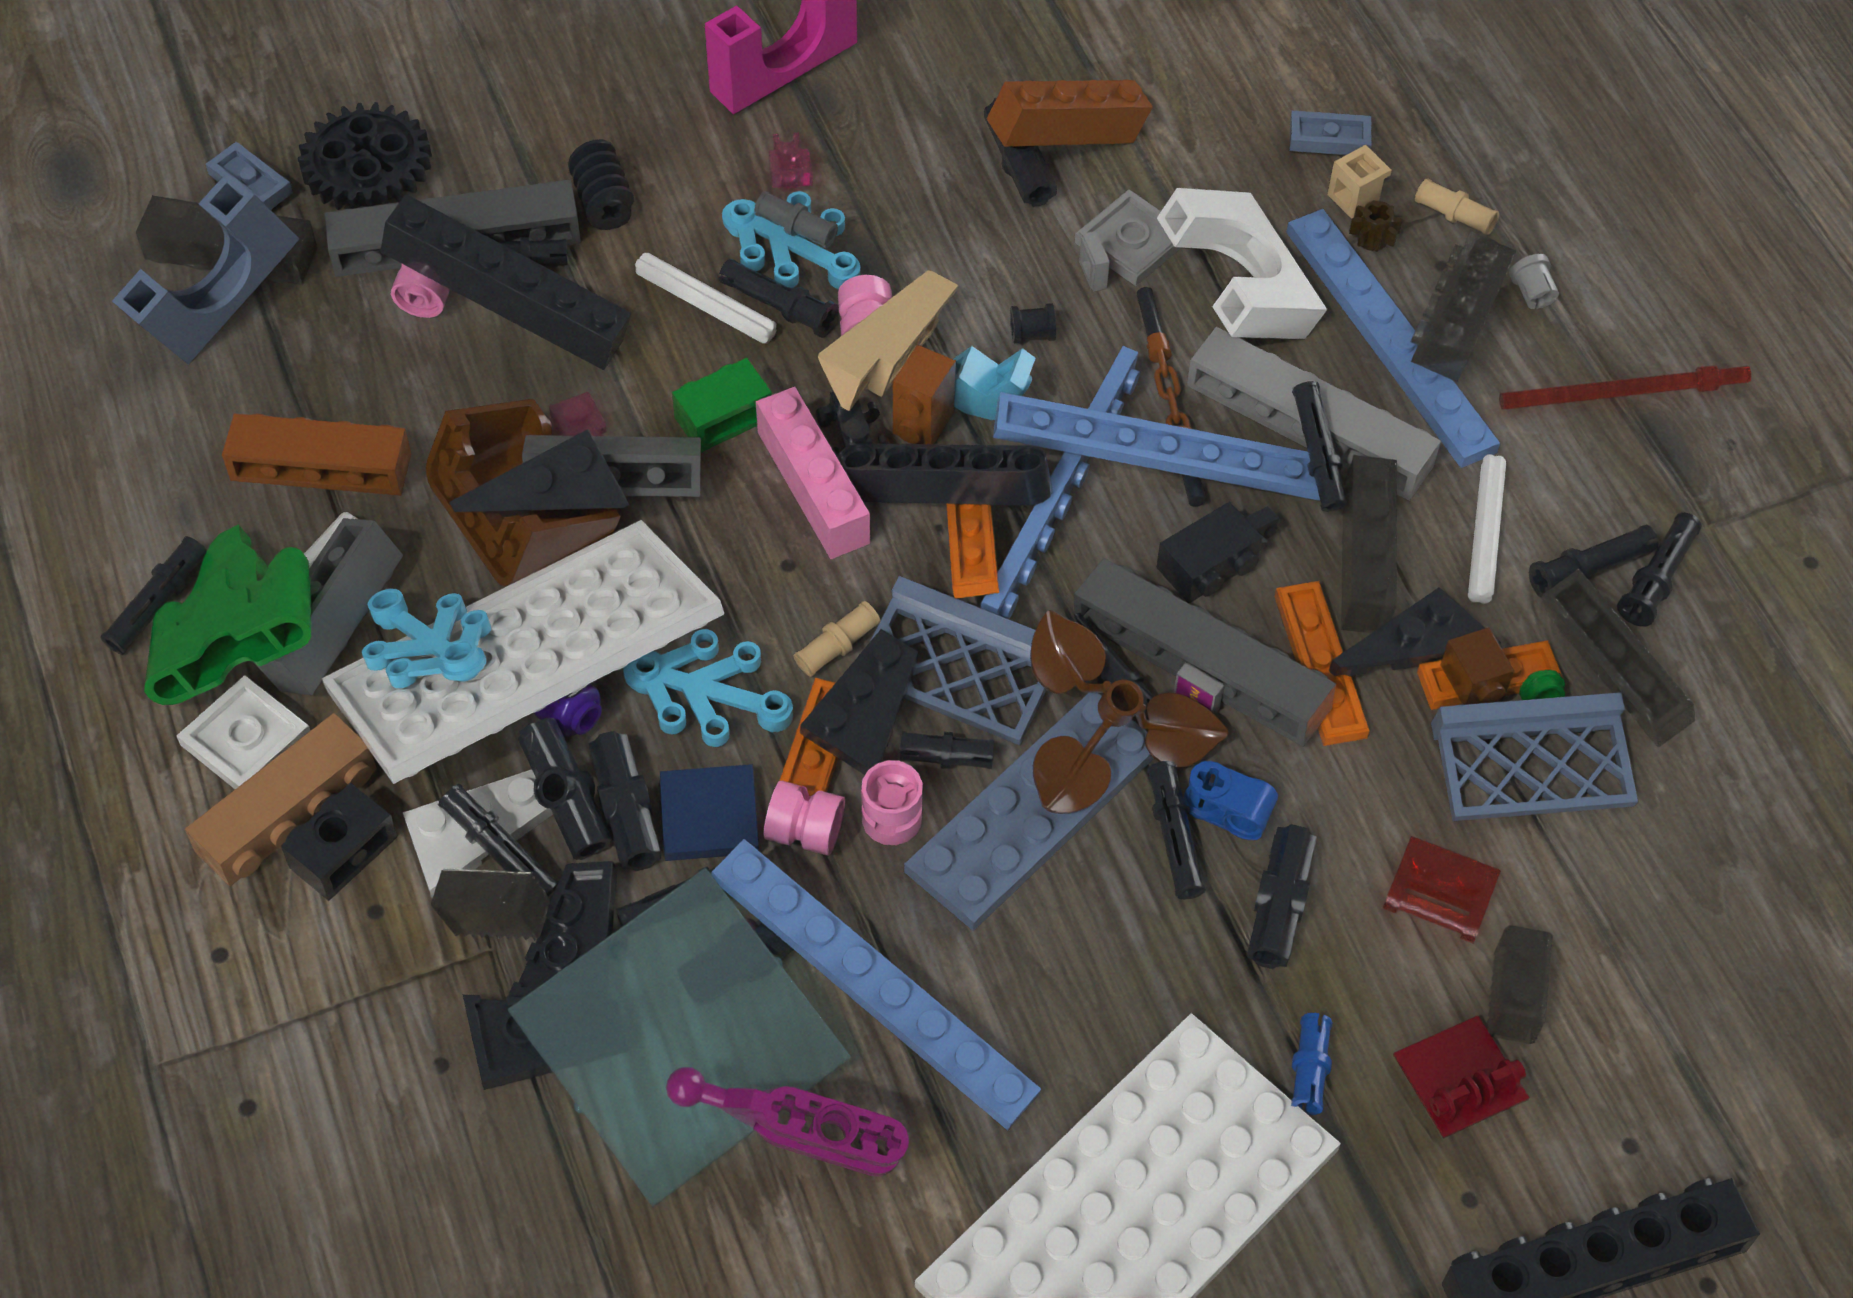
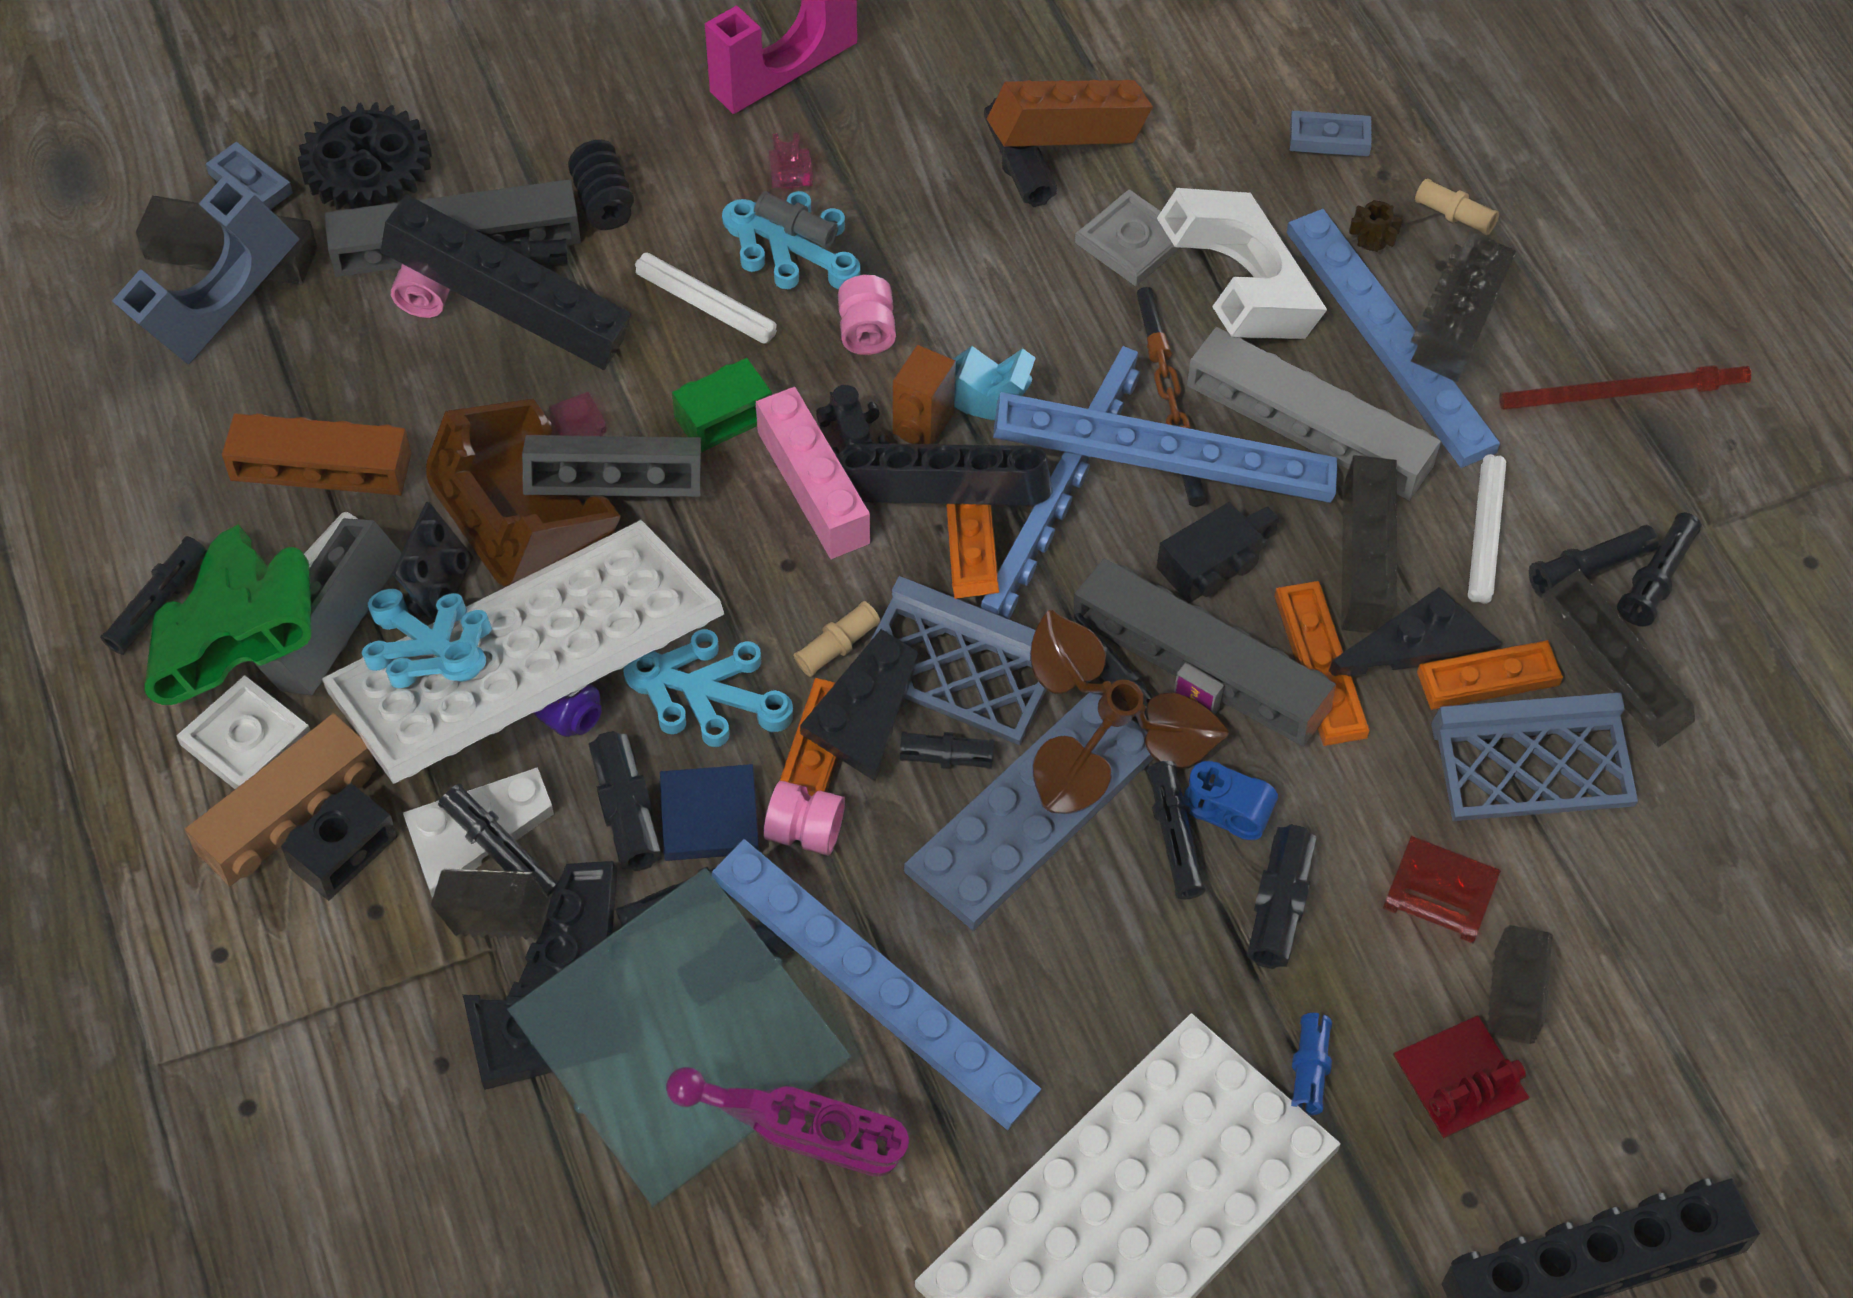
(431, 563): none -> black hinge
(558, 479): black wing -> none
(575, 808): black piece -> none
(794, 303): black pin -> none
(885, 339): tan wedge -> none
(892, 802): bright pink wheel -> none
(1033, 323): black bush -> none
(1094, 261): light grey tile -> none
(1323, 463): black pin -> none
(1357, 179): tan brick -> none
(1477, 667): reddish brown brick -> none
(1535, 280): light grey bush -> none
(1542, 685): green plate -> none

